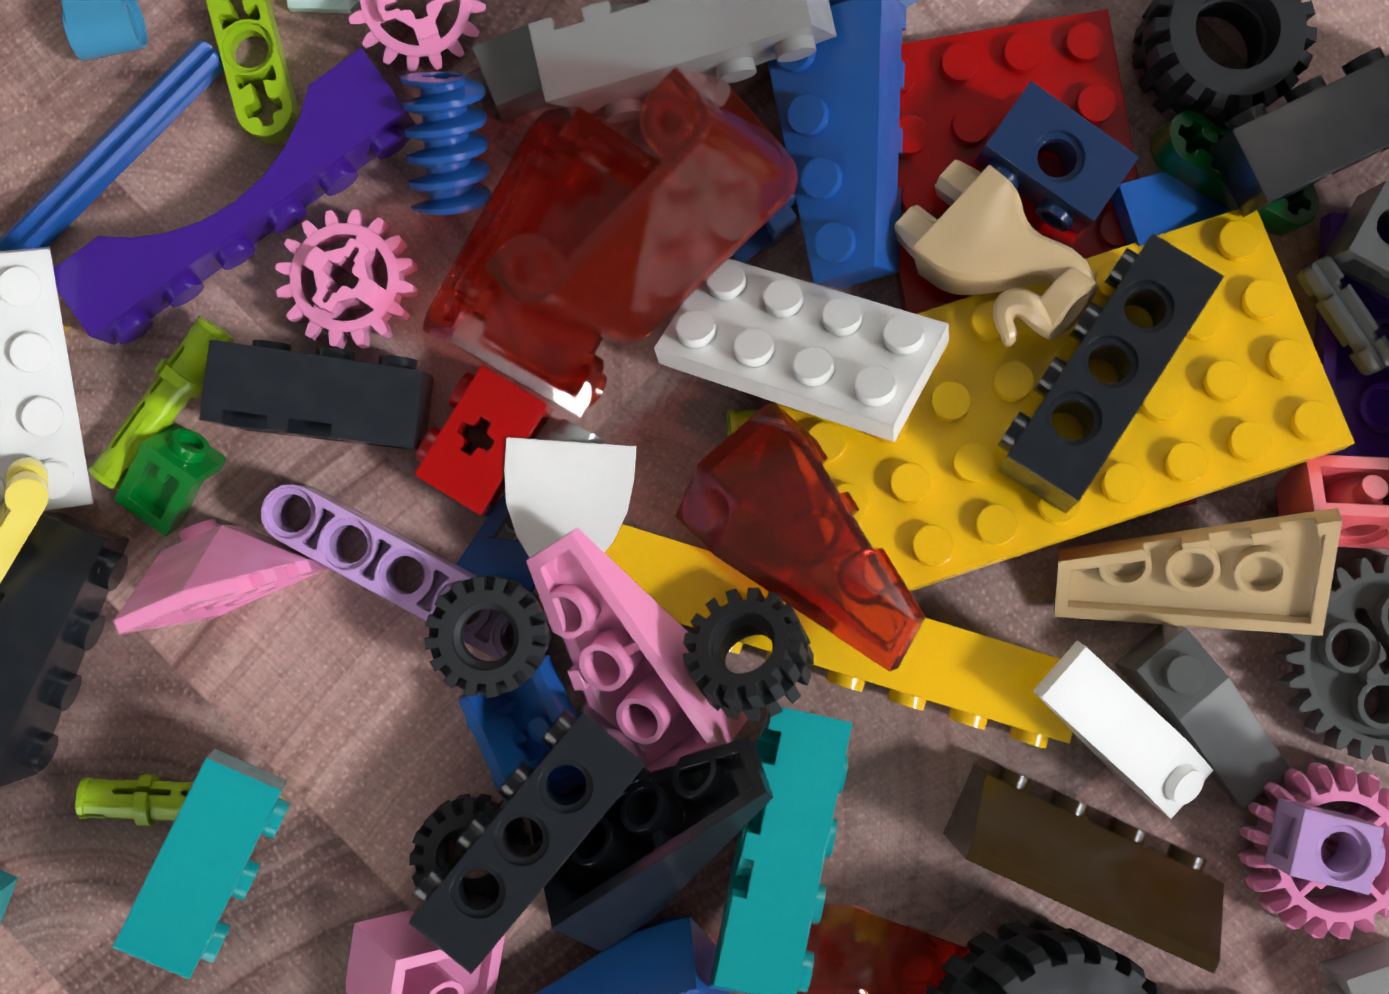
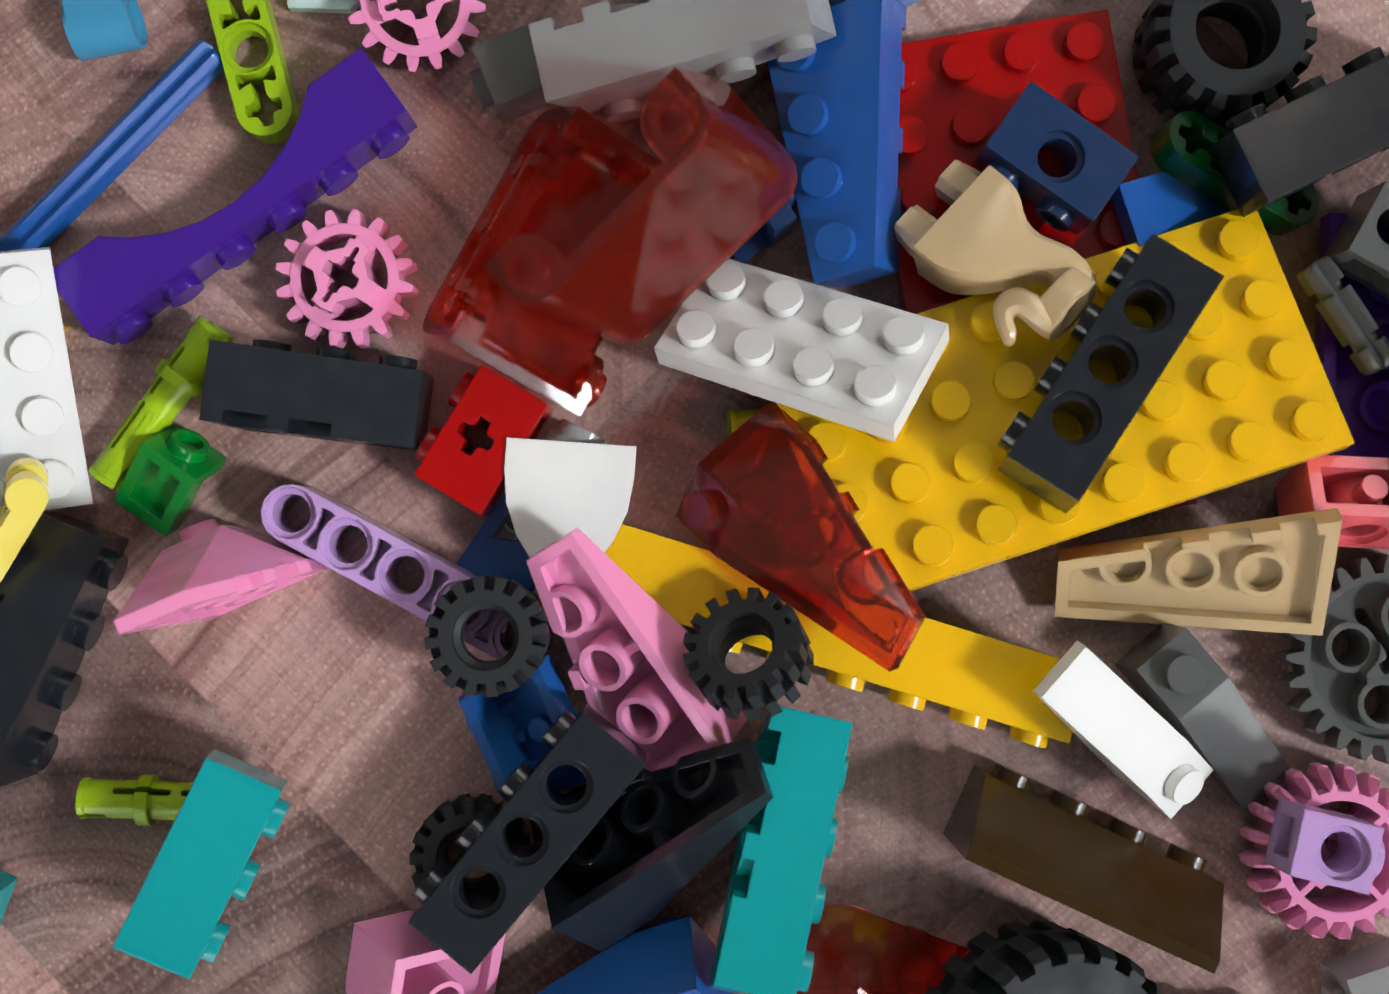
(449, 142): blue piece -> none

